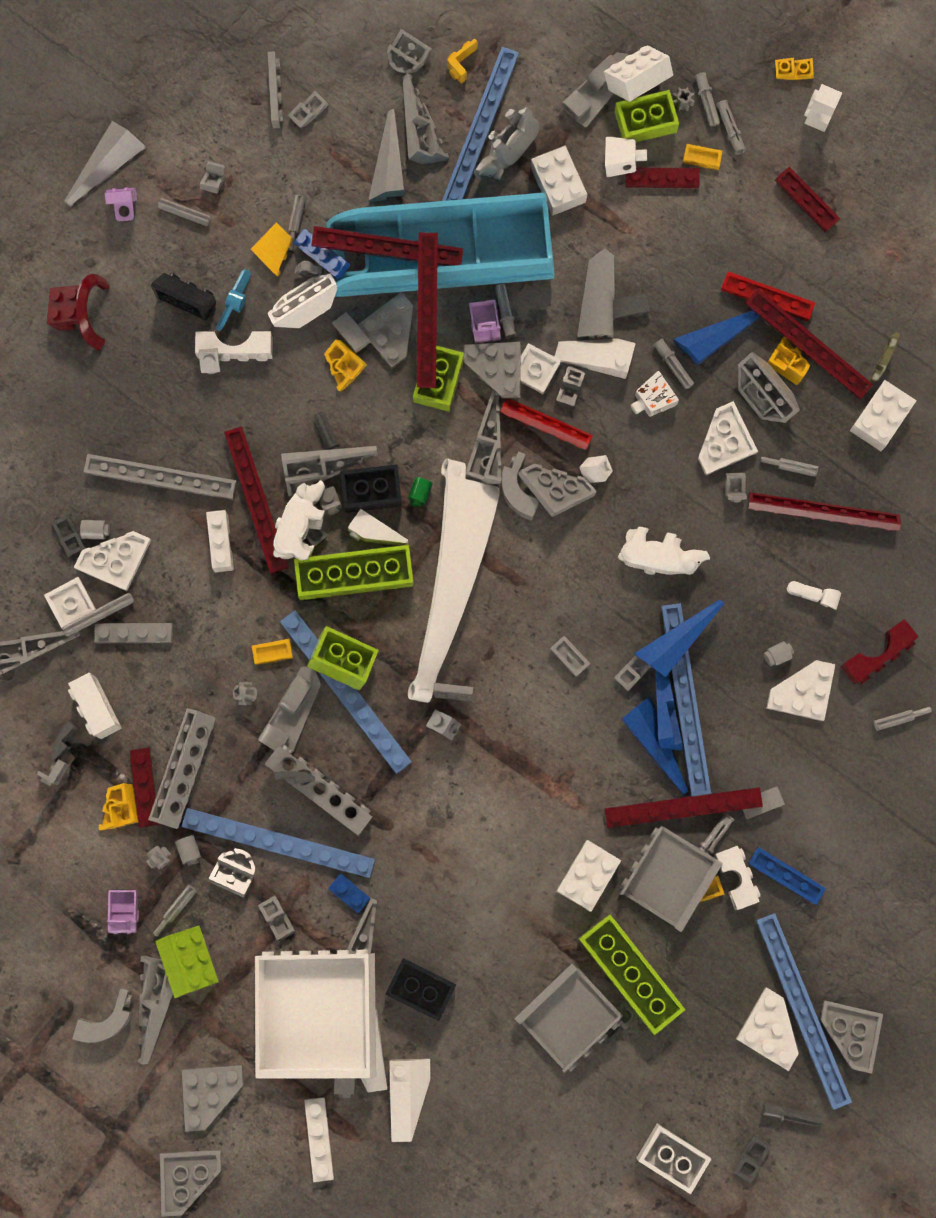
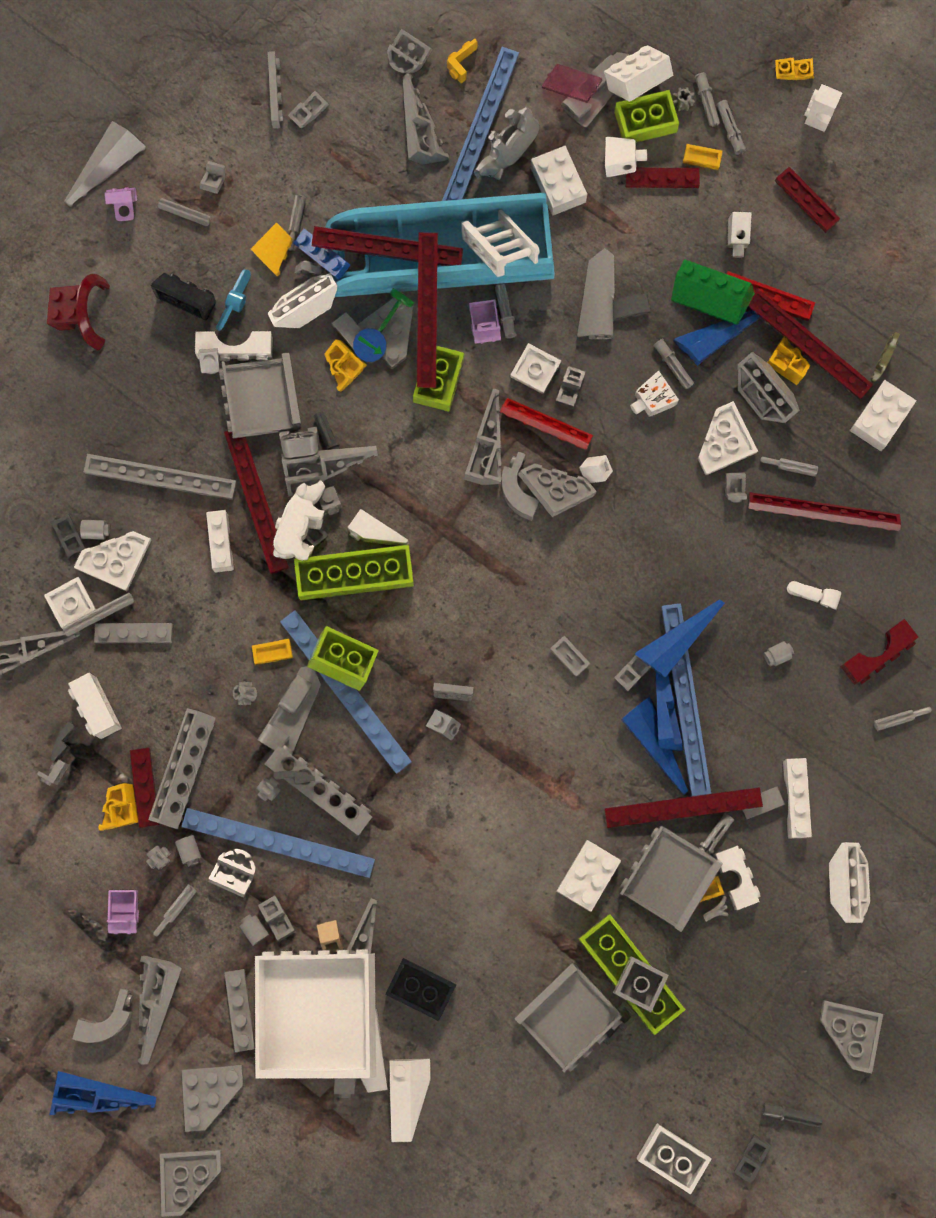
(81, 1093): none -> blue wedge
(186, 961): lime brick -> none
(239, 1010): none -> light grey plate
(253, 929): none -> light grey brick
(260, 397): none -> light grey panel
(268, 789): none -> light grey gear
(299, 443): none -> light grey piece
(319, 1139): white plate -> none
(330, 936): none -> tan brick
(349, 893): blue plate -> none
(371, 343): none -> blue piece
(371, 488): black brick -> none
(388, 171): light grey wedge -> none
(419, 491): green brick -> none
(464, 535): white panel -> none
(490, 254): none -> white fence
(497, 366): light grey plate -> none
(572, 83): none -> clear pink piece
(600, 355): white wedge -> none
(640, 984): none -> light grey brick
(658, 556): white animal -> none
(712, 292): none -> green slope
(717, 911): none -> light grey bar
(739, 225): none -> white torso
(770, 1030): white plate -> none
(786, 876): blue plate -> none
(798, 798): none -> white arch
(803, 1011): medium blue plate -> none
(804, 692): white plate -> none
(849, 882): none -> white wedge

